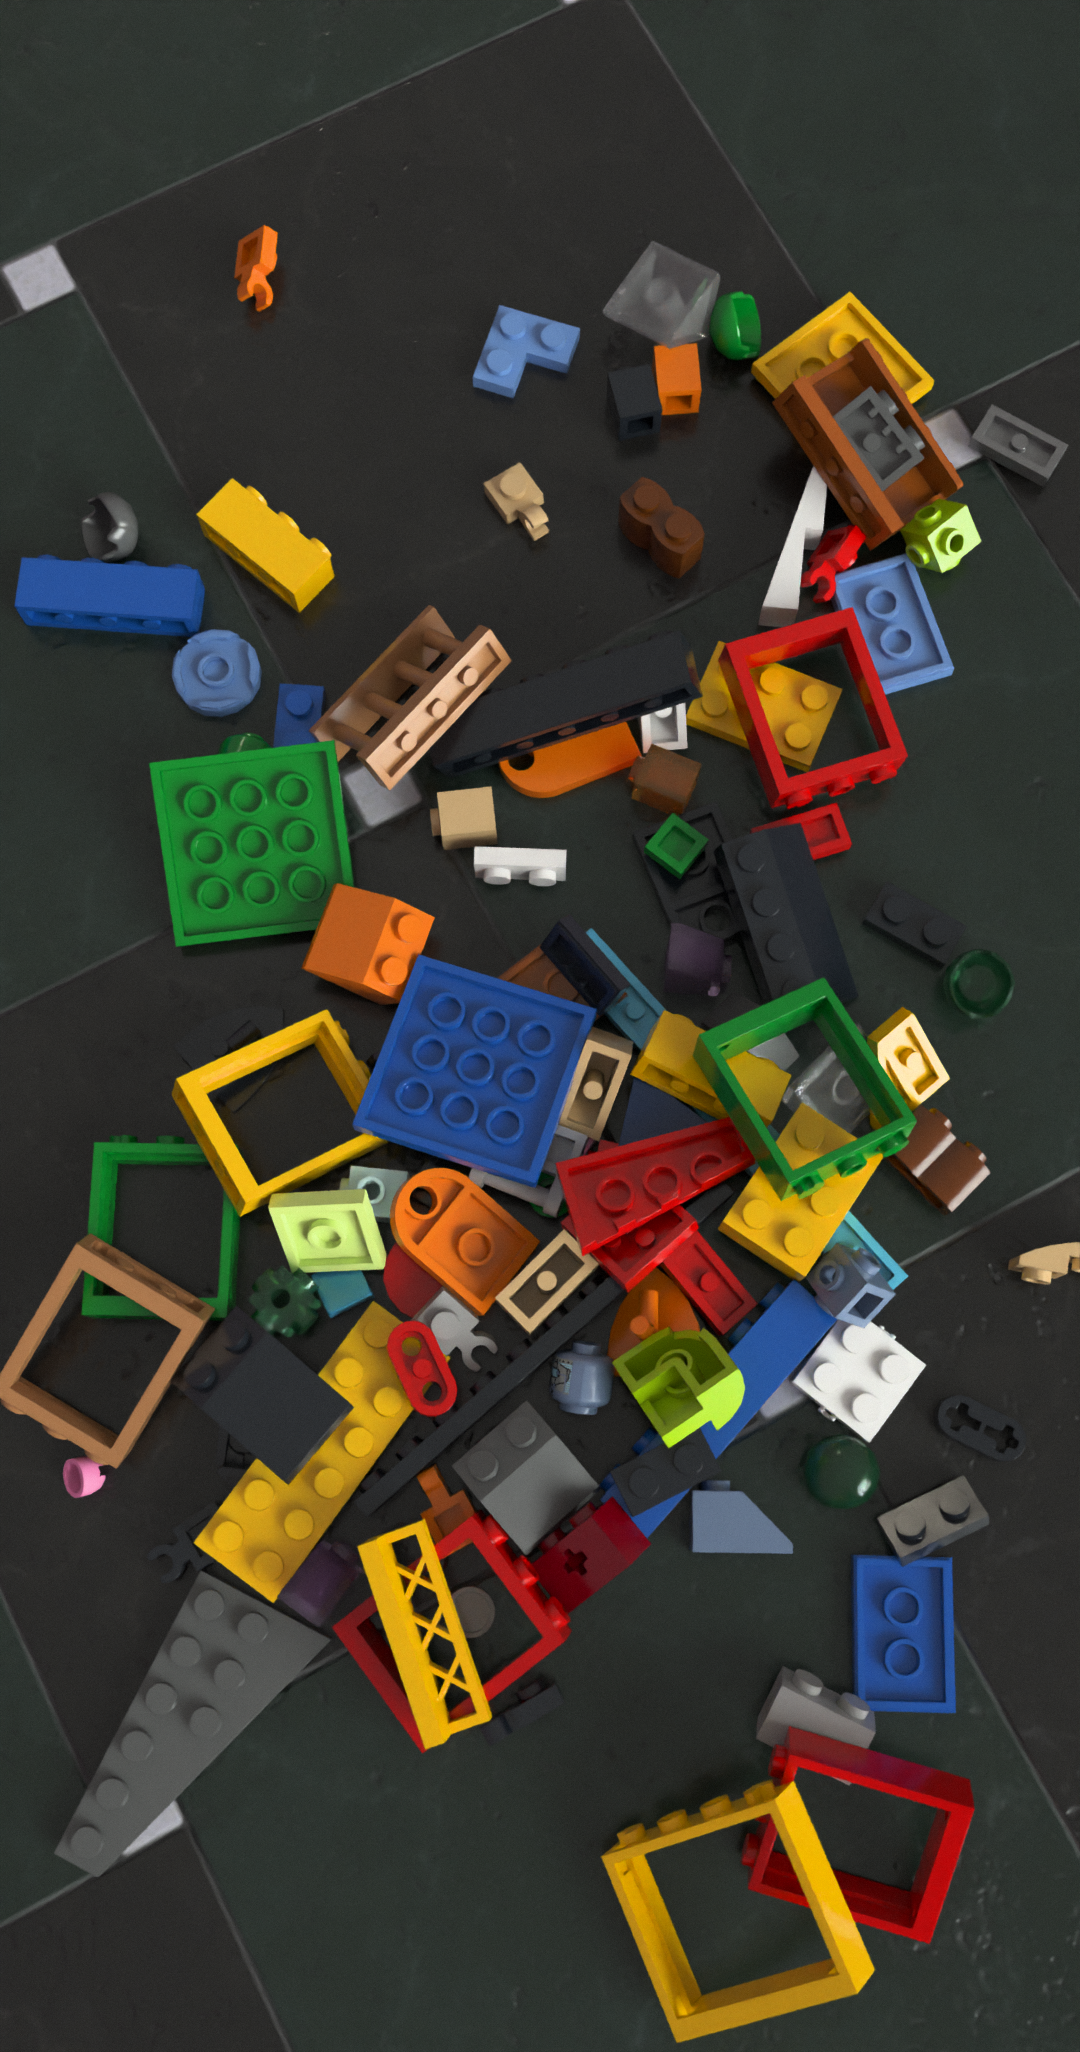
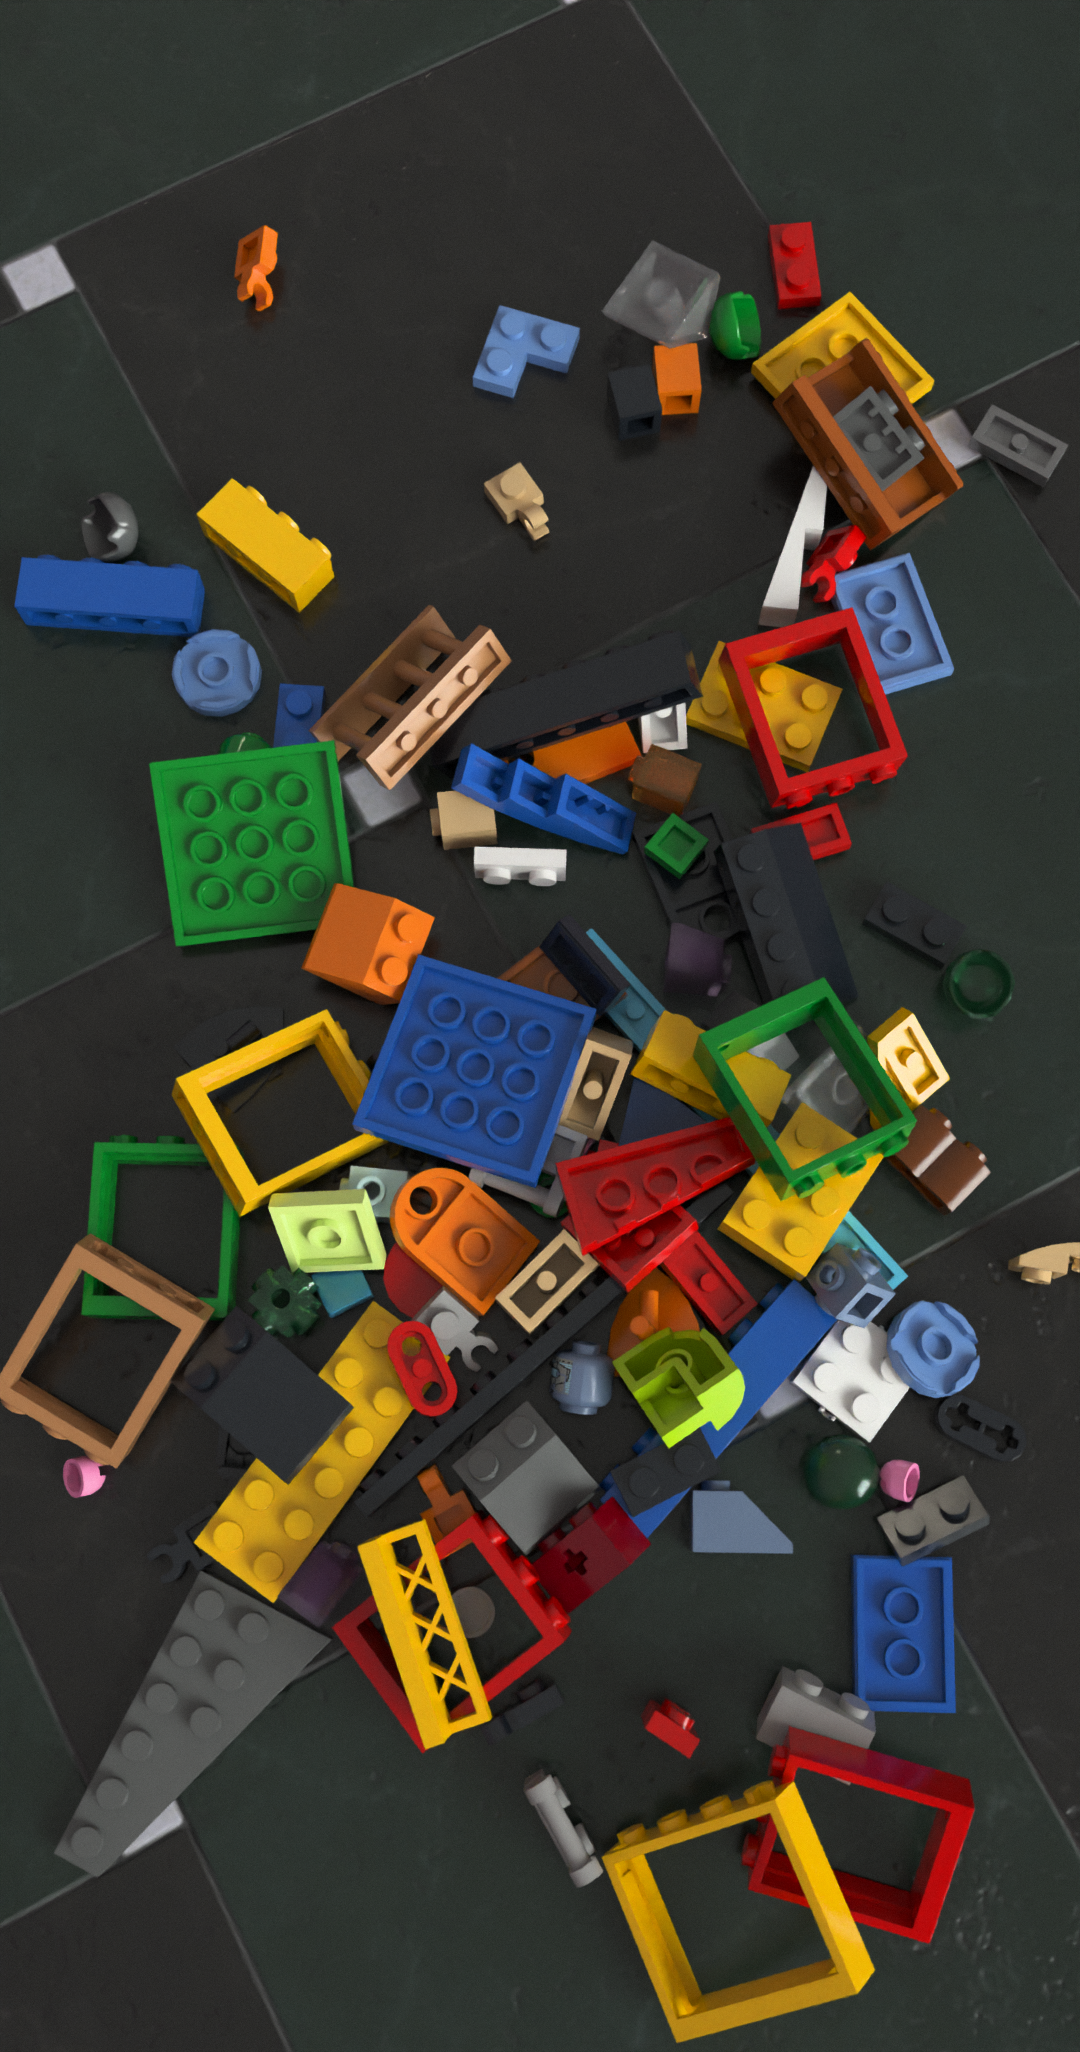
(545, 802): none -> blue slope
(572, 1842): none -> light grey plate
(659, 526): reddish brown brick -> none
(671, 1725): none -> red plate
(794, 265): none -> red plate
(900, 1479): none -> bright pink hinge
(933, 1349): none -> medium blue tile
(940, 535): lime brick -> none

